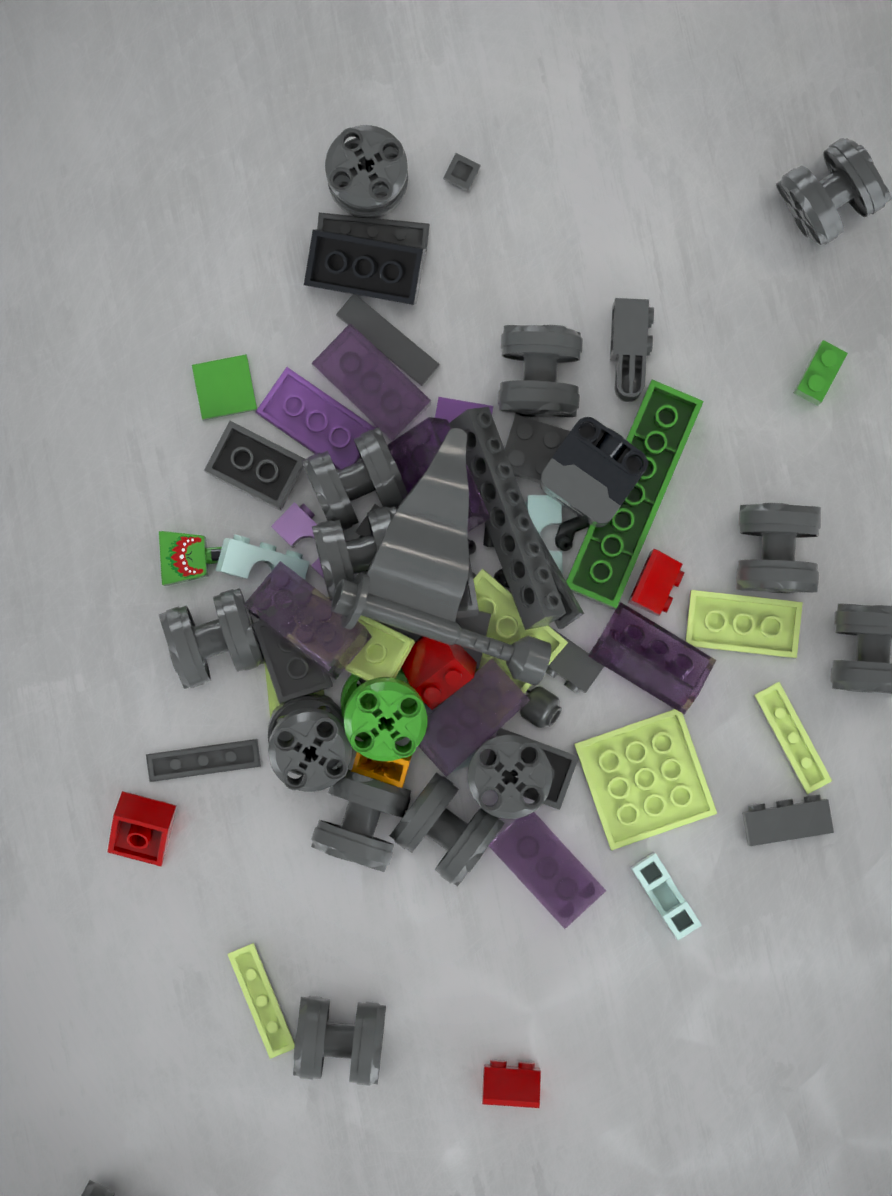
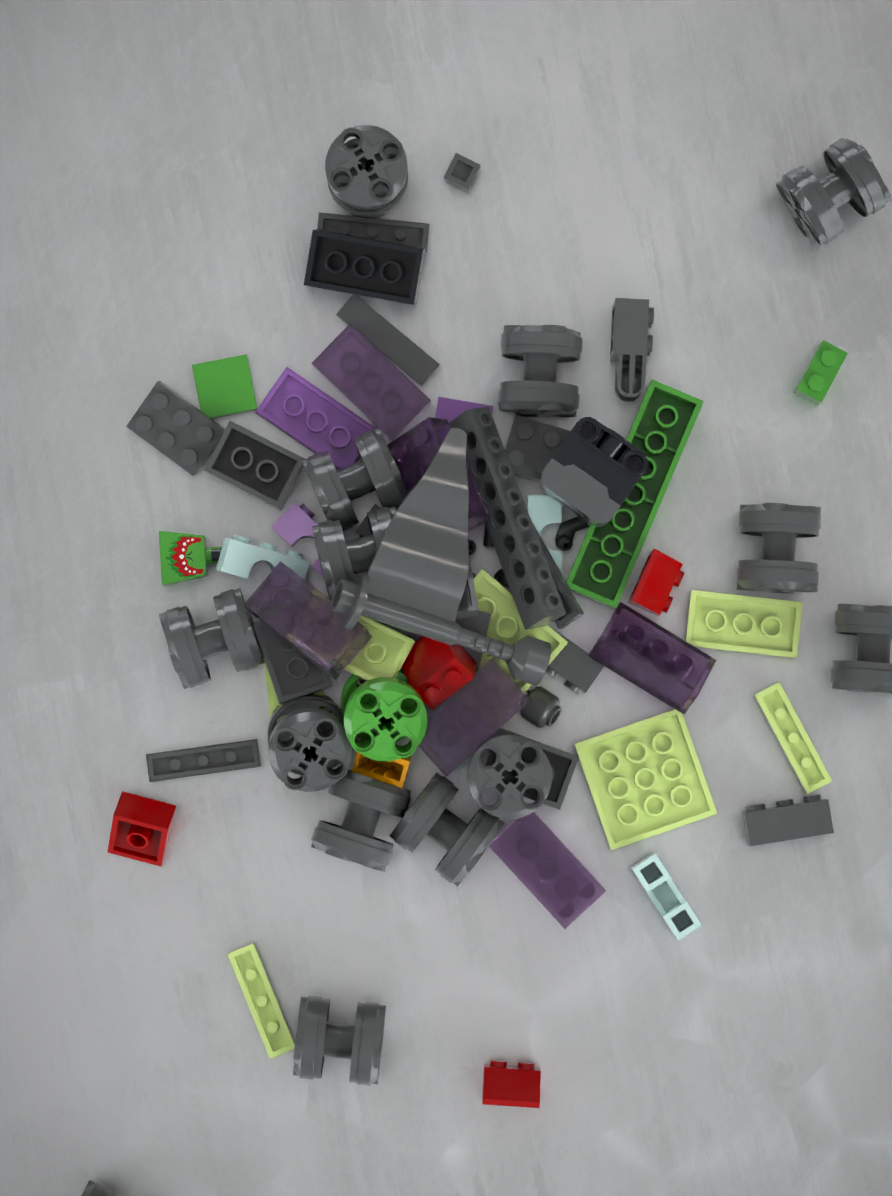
(176, 428): none -> dark grey plate

